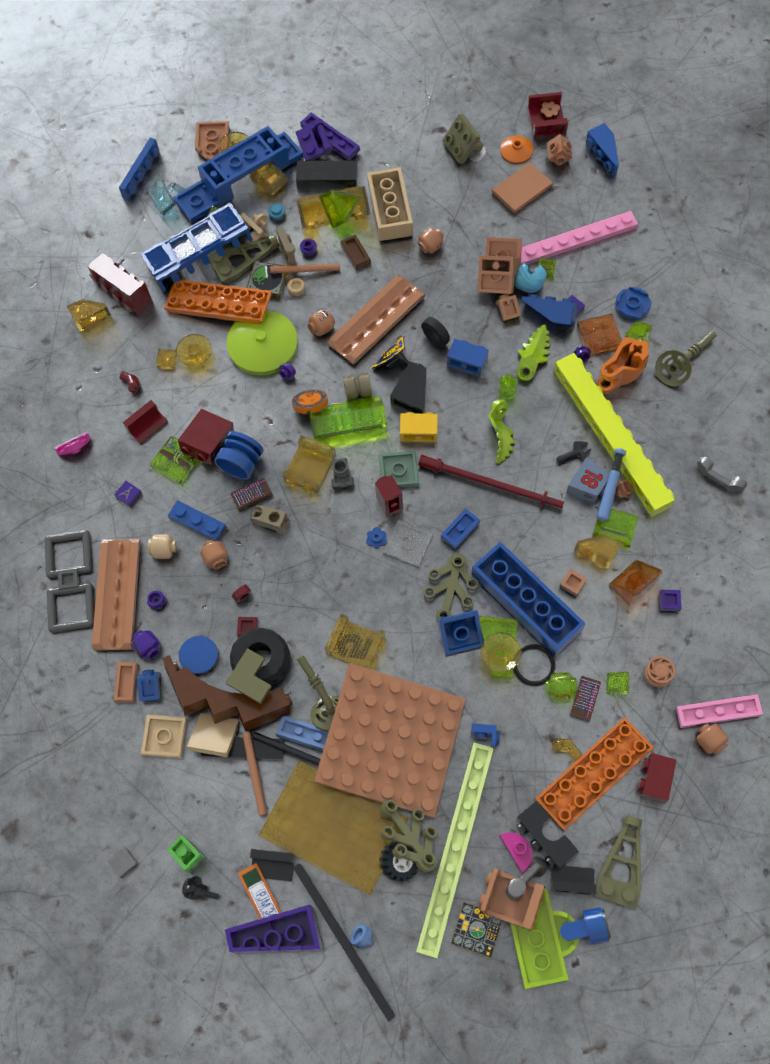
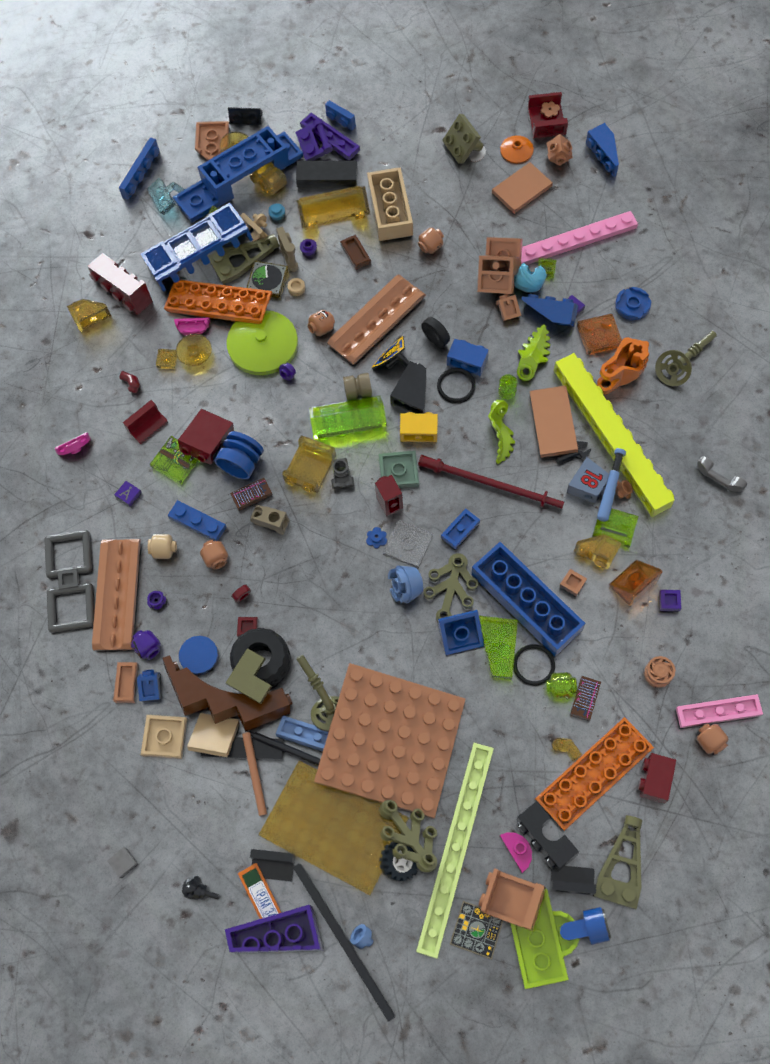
(185, 854): bright green slope -> none
(192, 325): none -> dark pink plate
(245, 115): none -> black hinge
(304, 268): nougat bar -> none
(310, 400): orange tile -> none
(338, 206): clear neon green slope -> none
(340, 115): none -> blue plate
(355, 643): clear yellow panel -> none
(406, 583): none -> medium blue cone
(456, 399): none -> black tyre
(482, 731): blue bracket -> none
(500, 643): clear yellow dish -> none
(518, 885): flat silver bar -> none
(553, 421): none -> nougat tile
(582, 353): dark purple plate -> none
(617, 682): clear neon green slope -> none
(639, 330): clear neon green slope -> none

